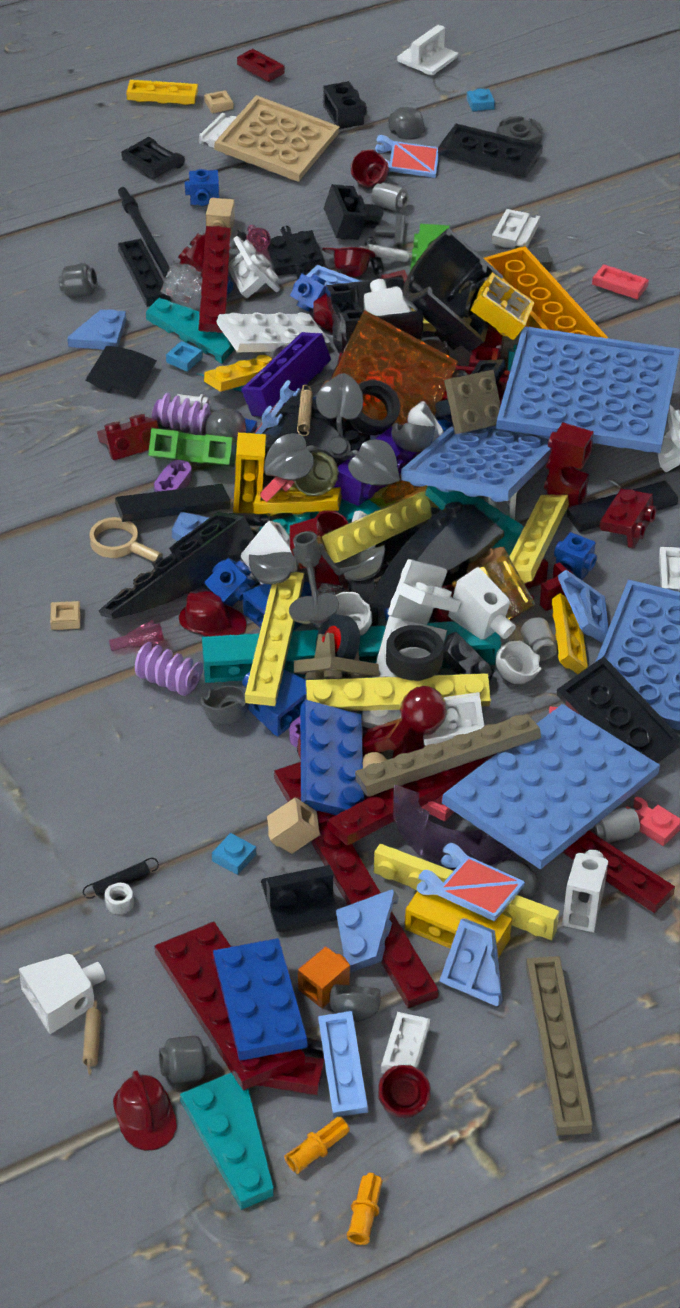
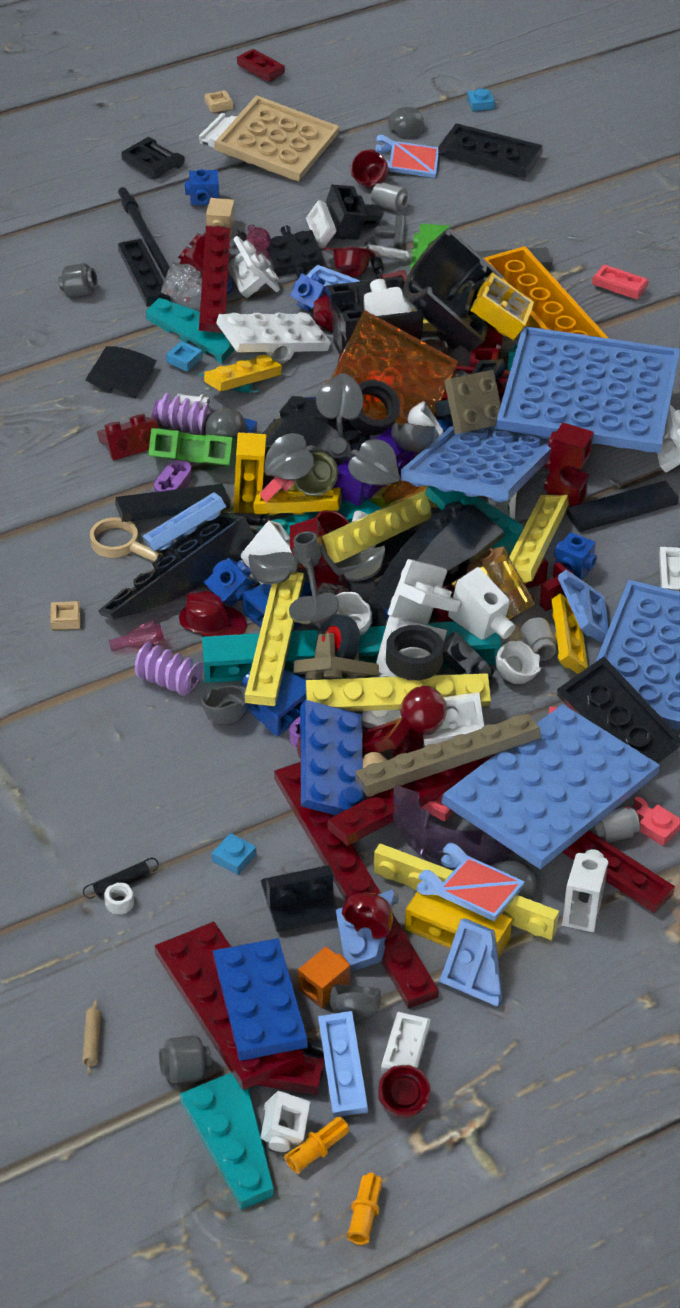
(60, 989): white torso -> none
(99, 331): medium blue wing -> none
(144, 1112): dark red piece -> none
(162, 92): yellow plate -> none
(184, 522): none -> light blue plate
(268, 417): light blue flag -> none
(284, 1121): none -> white brick
(293, 825): tan brick -> none
(296, 362): dark purple brick -> none
(305, 410): tan piece -> none
(321, 223): none -> white plate
(344, 104): black brick -> none
(370, 912): none -> dark red hair
(428, 52): white bracket -> none
(515, 229): white plate -> none
(521, 129): dark grey tile -> none
(558, 1046): dark tan plate -> none
(629, 515): dark red bracket -> none

